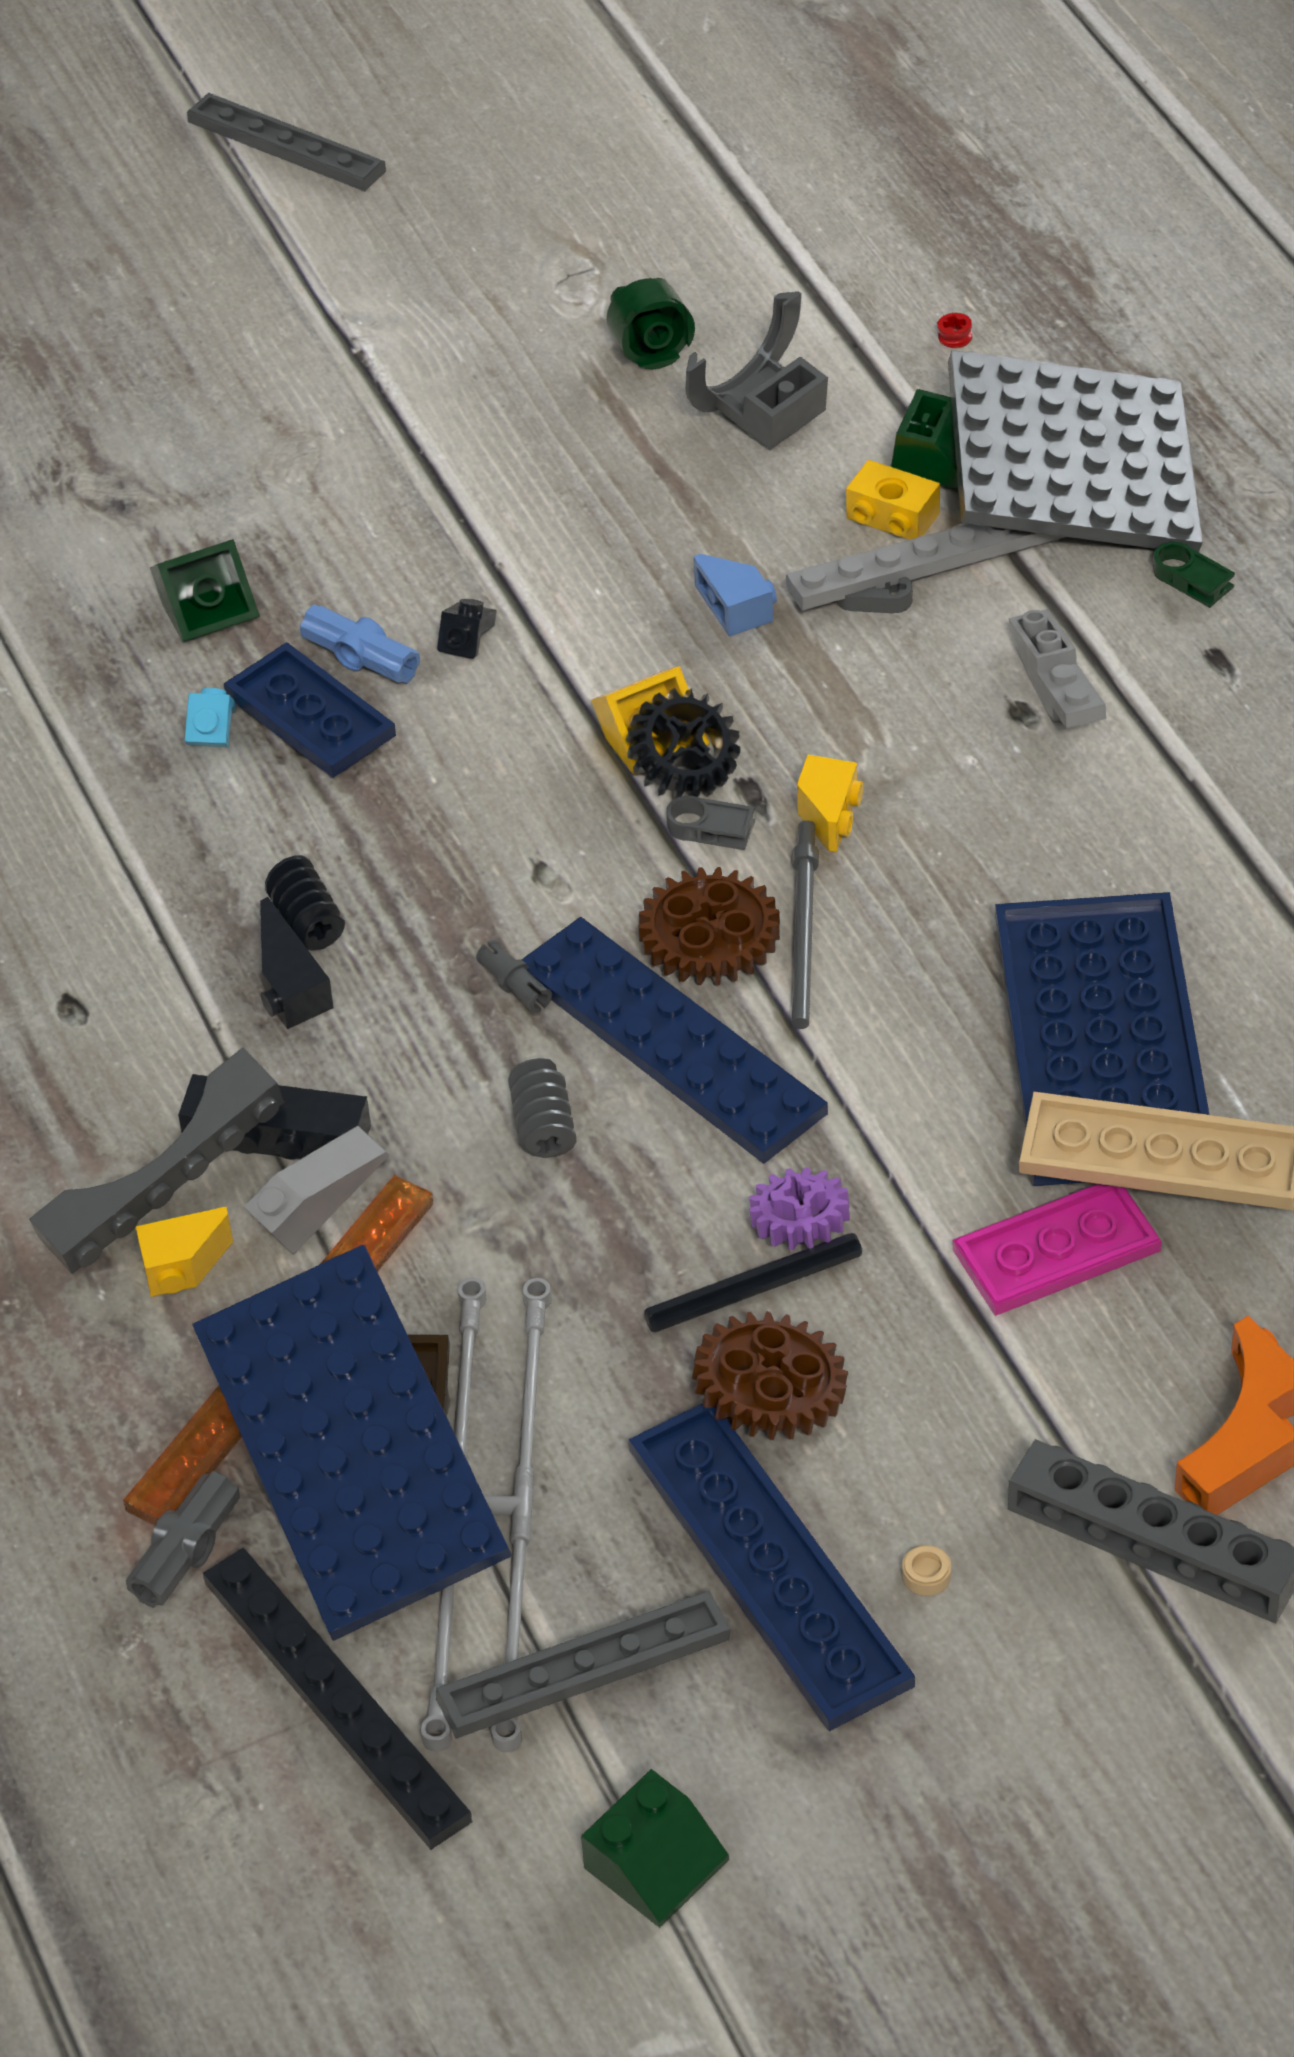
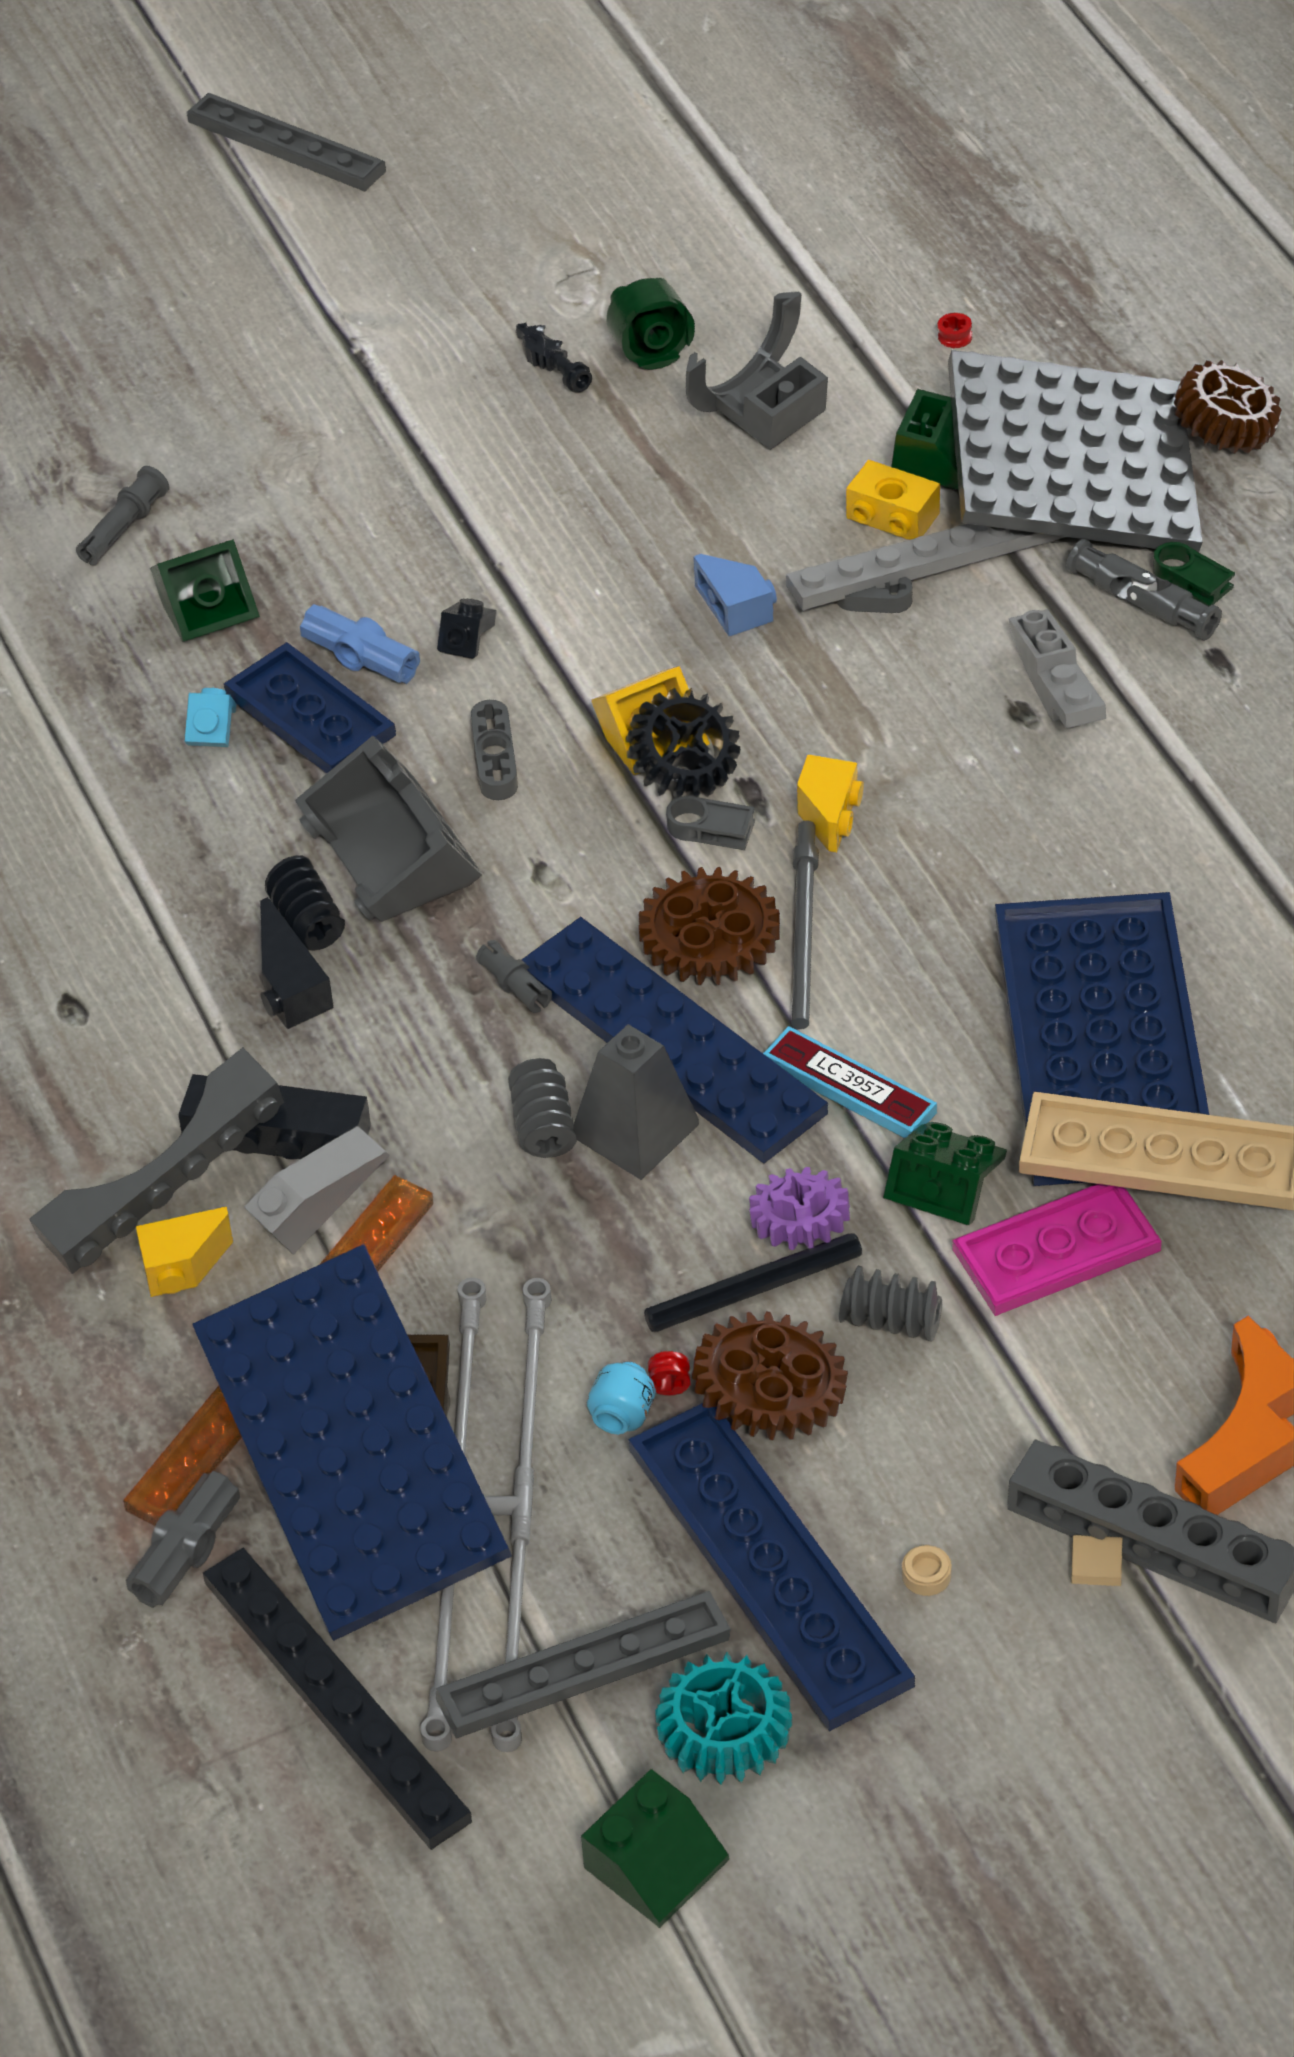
(131, 504): none -> dark grey pin
(386, 833): none -> dark grey windscreen
(488, 762): none -> dark grey beam
(548, 354): none -> black piece
(621, 1397): none -> medium azure head
(634, 1104): none -> dark grey slope
(669, 1372): none -> red bush
(738, 1739): none -> teal gear
(851, 1083): none -> tile
(891, 1303): none -> dark grey piece
(941, 1171): none -> dark green bracket
(1096, 1560): none -> tan tile
(1147, 591): none -> dark grey piece
(1227, 406): none -> reddish brown gear

